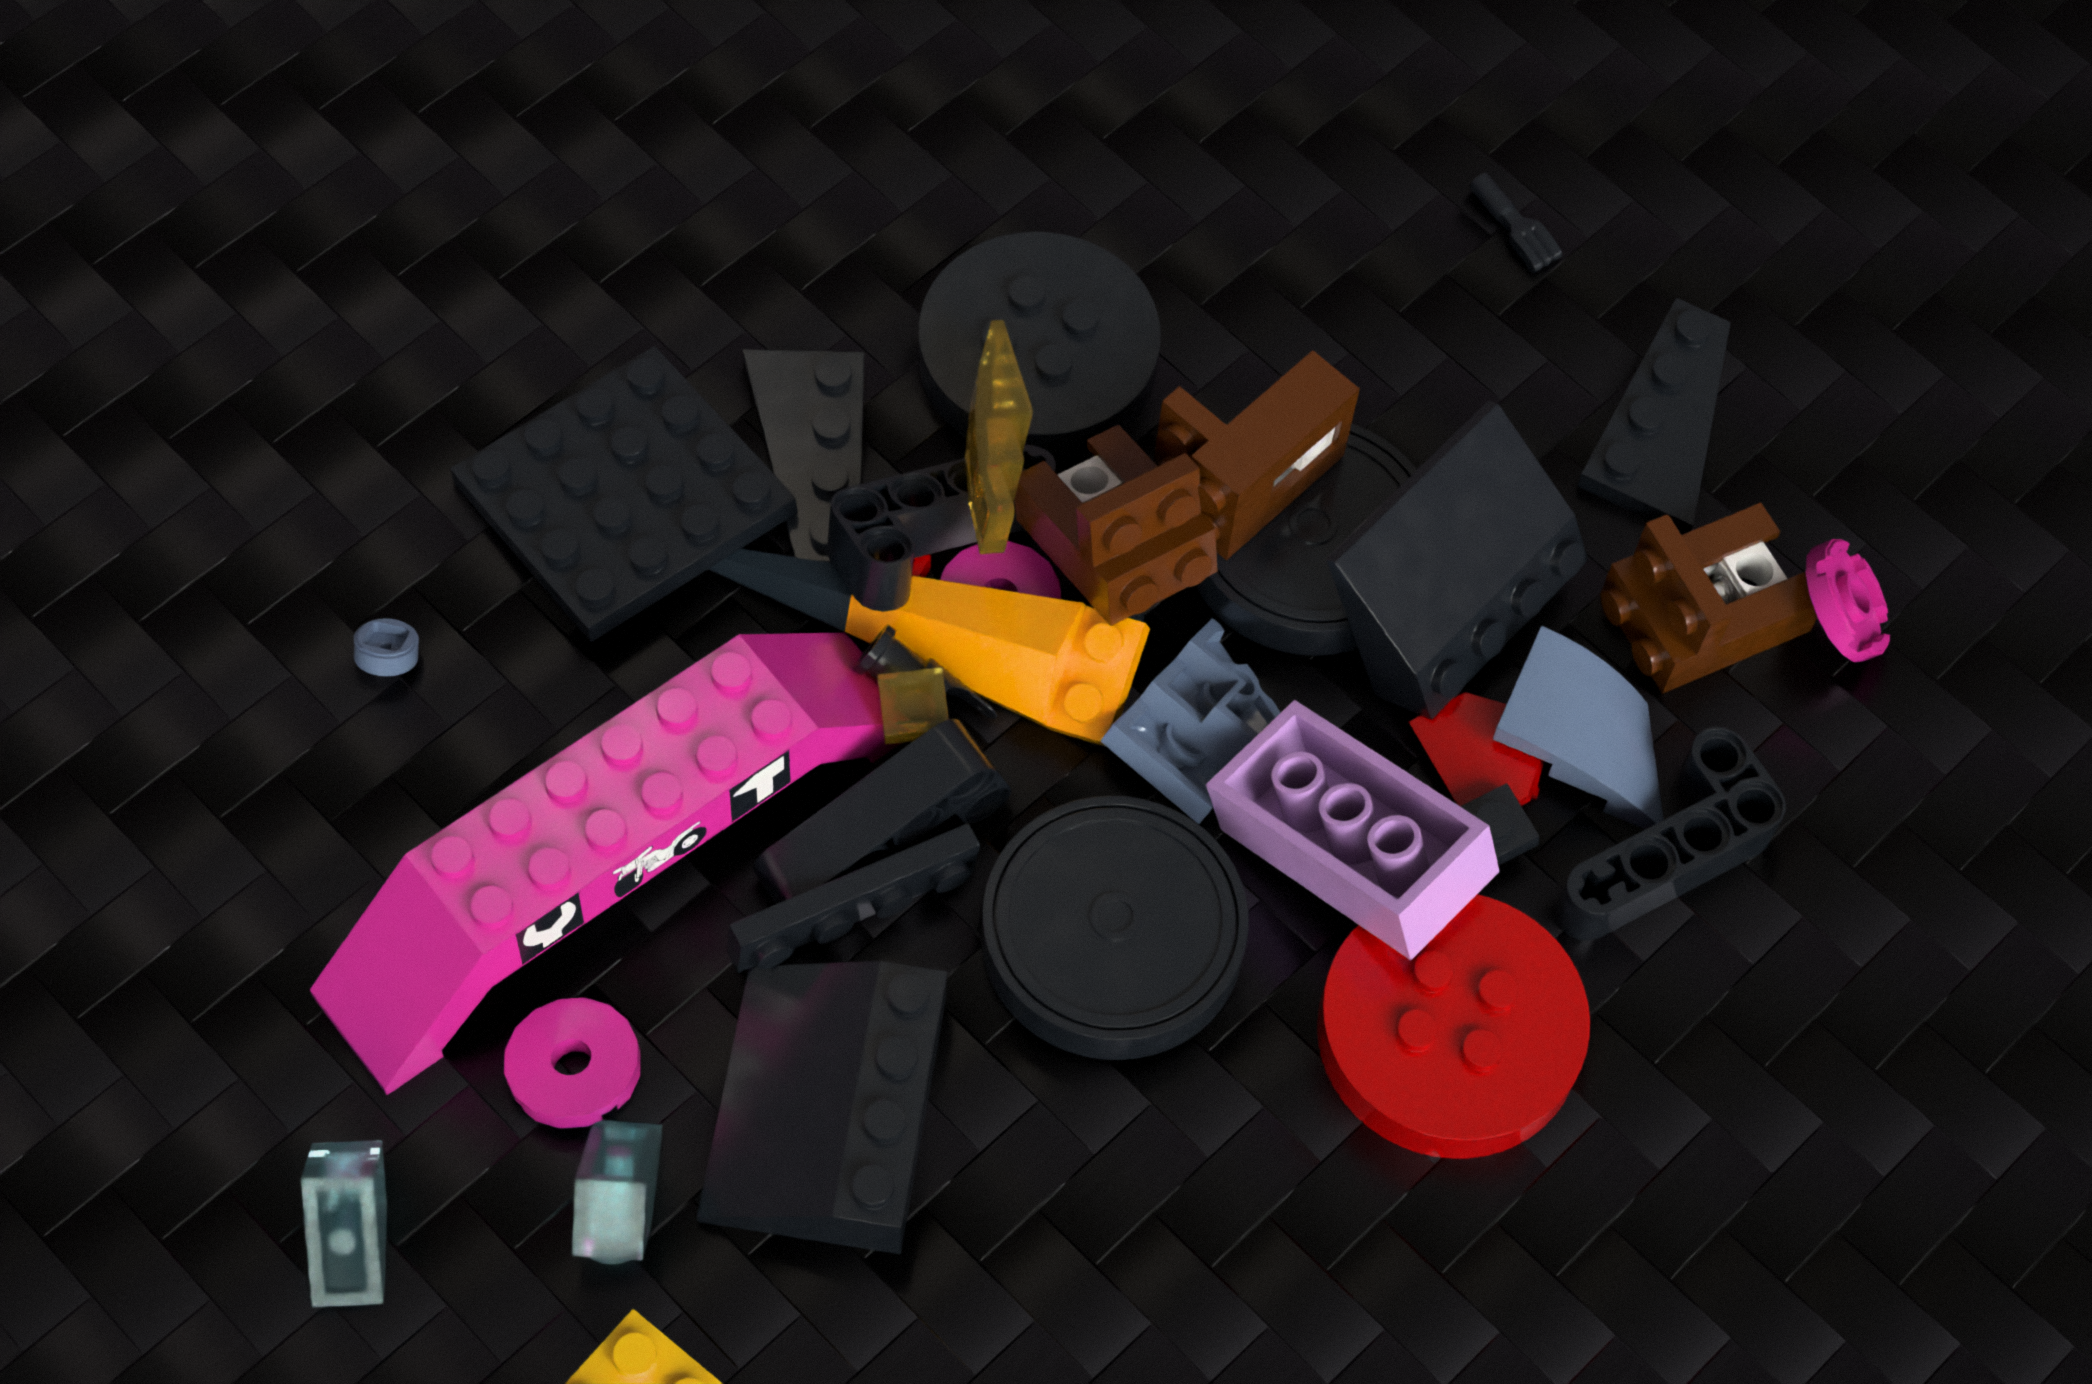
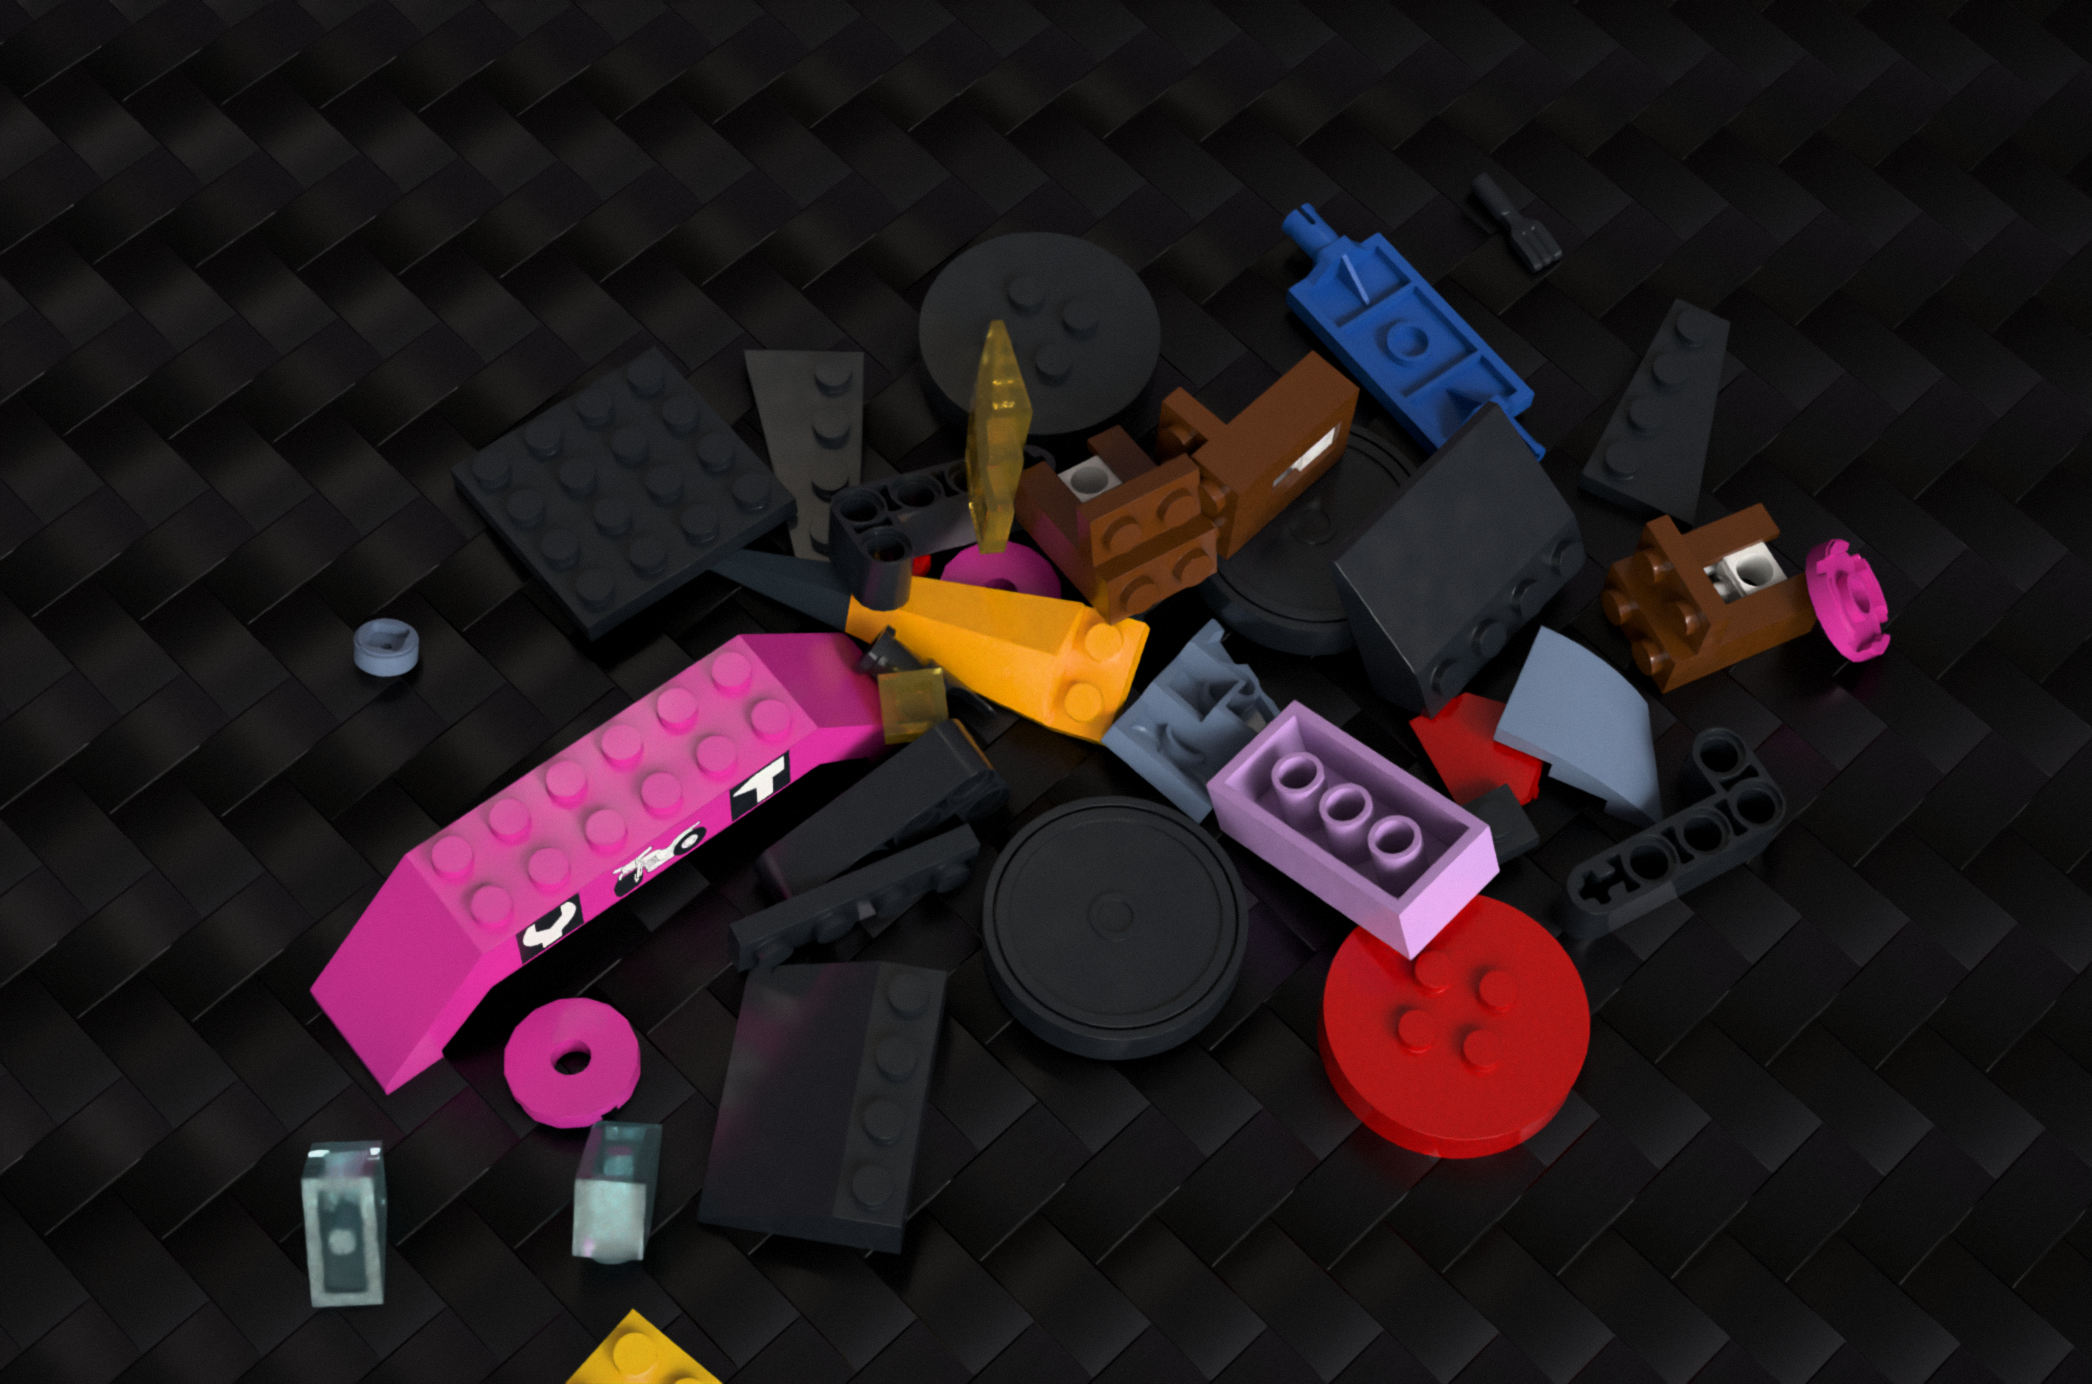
(1399, 335): none -> blue plate

